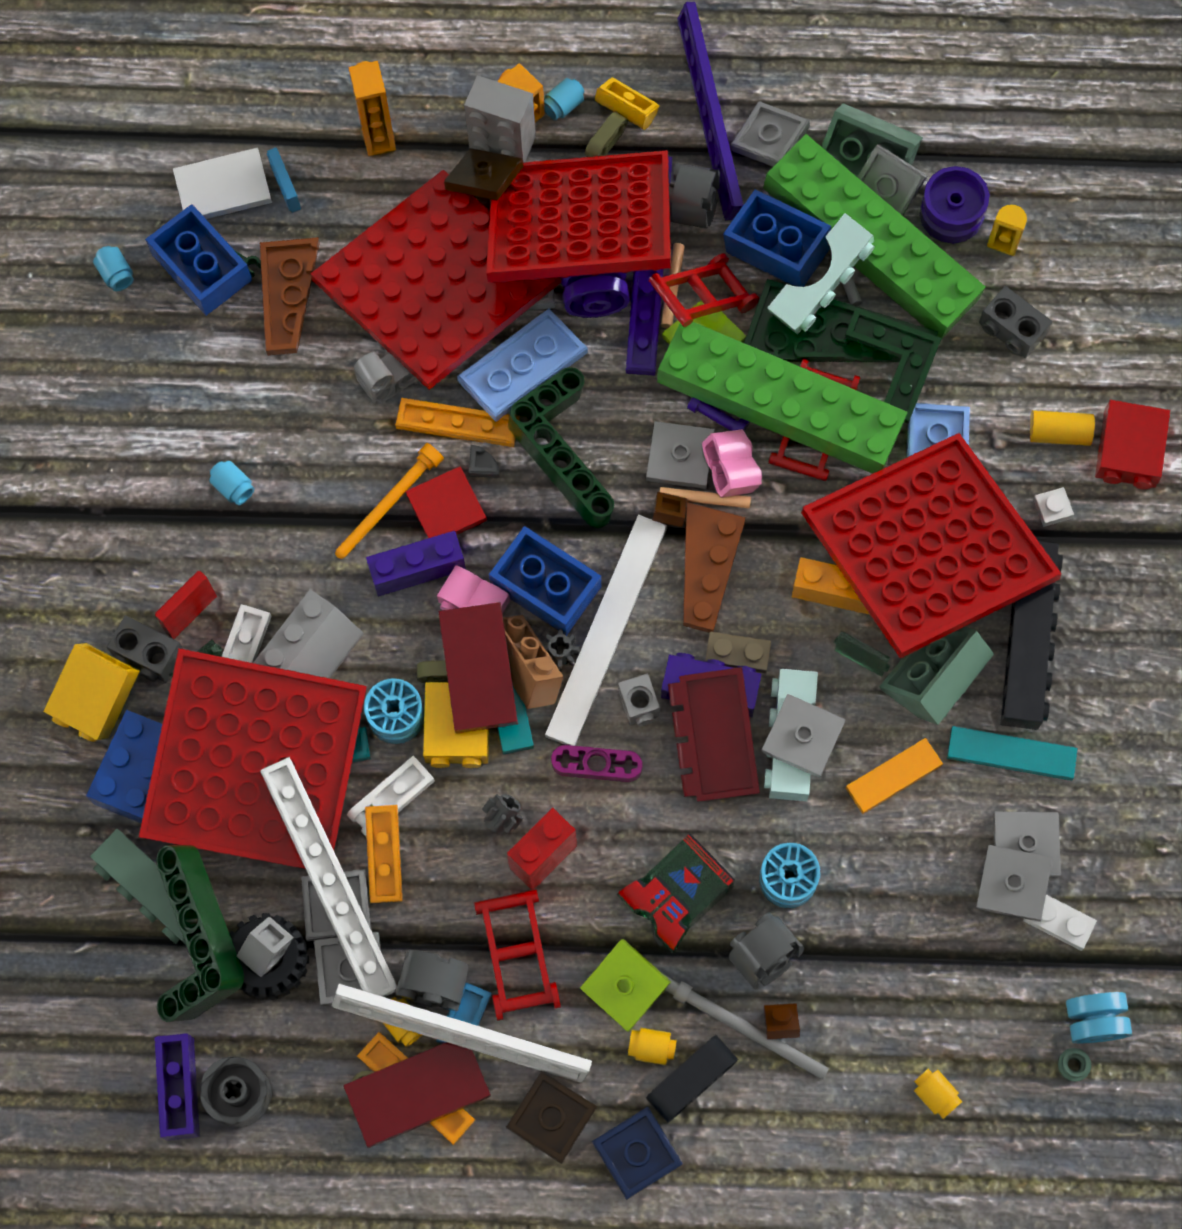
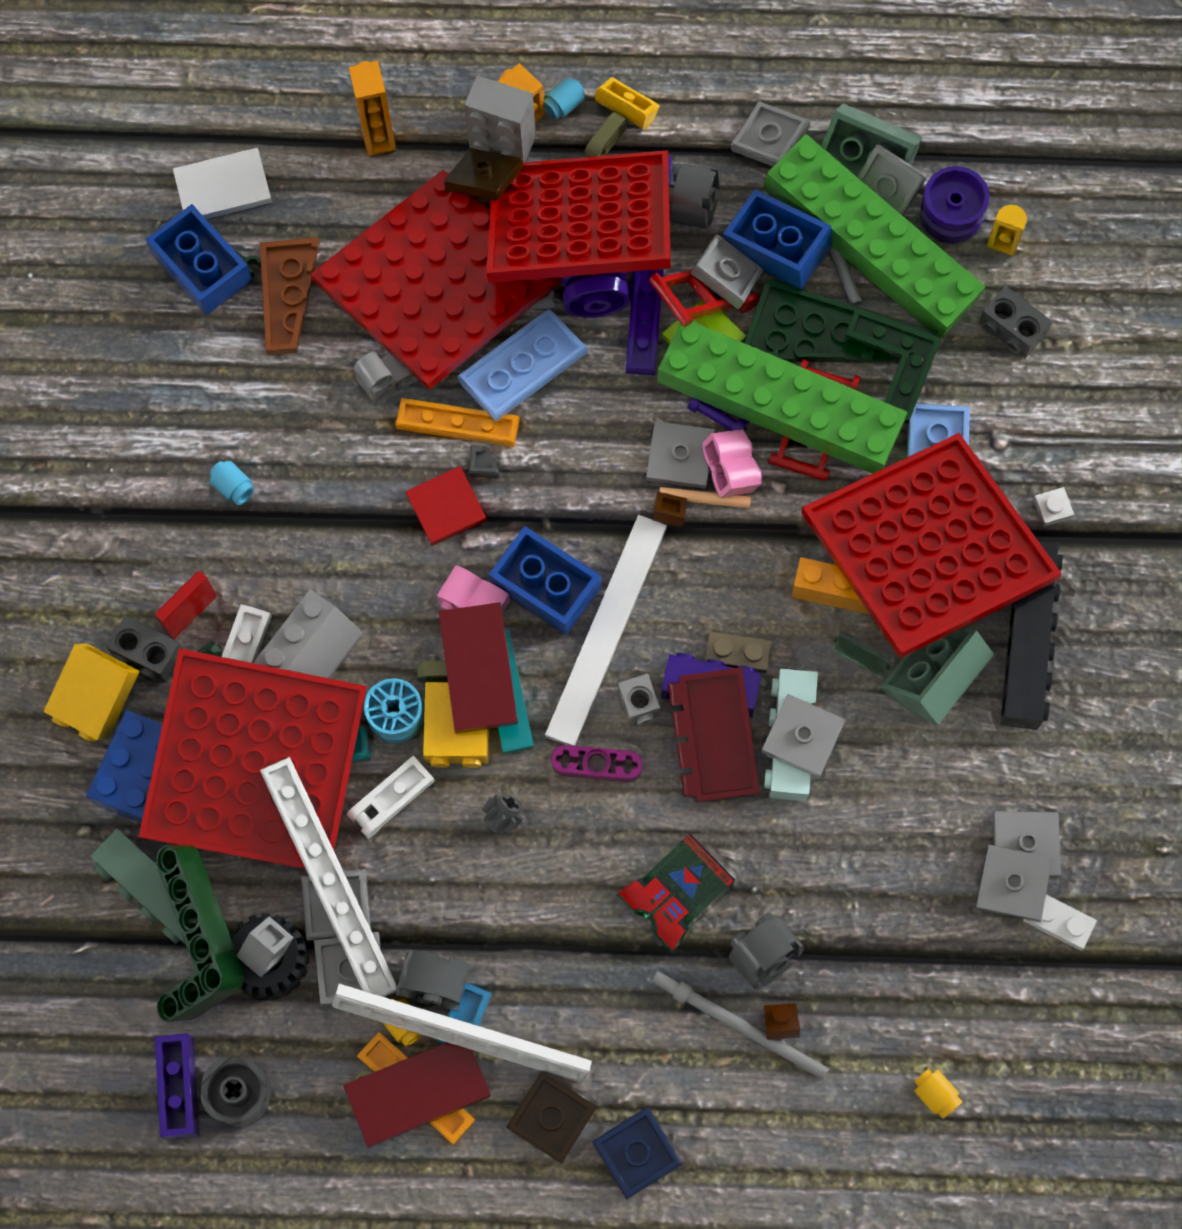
(113, 268): medium azure brick -> none
(283, 180): dark azure tile -> none
(383, 853): light orange tile -> none
(415, 563): dark purple brick -> none
(427, 458): light orange piece -> none
(531, 667): medium nougat slope -> none
(542, 849): red brick -> none
(550, 992): red piece -> none
(557, 448): dark green beam -> none
(568, 652): dark grey gear -> none
(625, 985): lime plate -> none
(651, 1046): yellow brick -> none
(676, 265): light nougat bar -> none
(691, 1078): black beam -> none
(709, 557): dark orange wing -> none
(710, 110): dark purple tile -> none
(727, 271): none -> light grey plate
(787, 859): medium azure wheel -> none
(798, 305): light aqua arch -> none
(894, 776): light orange tile -> none
(1012, 753): teal tile -> none
(1062, 427): yellow brick -> none
(1083, 1060): sand green plate -> none
(1099, 1017): medium azure wheel -> none
(1132, 444): red brick -> none

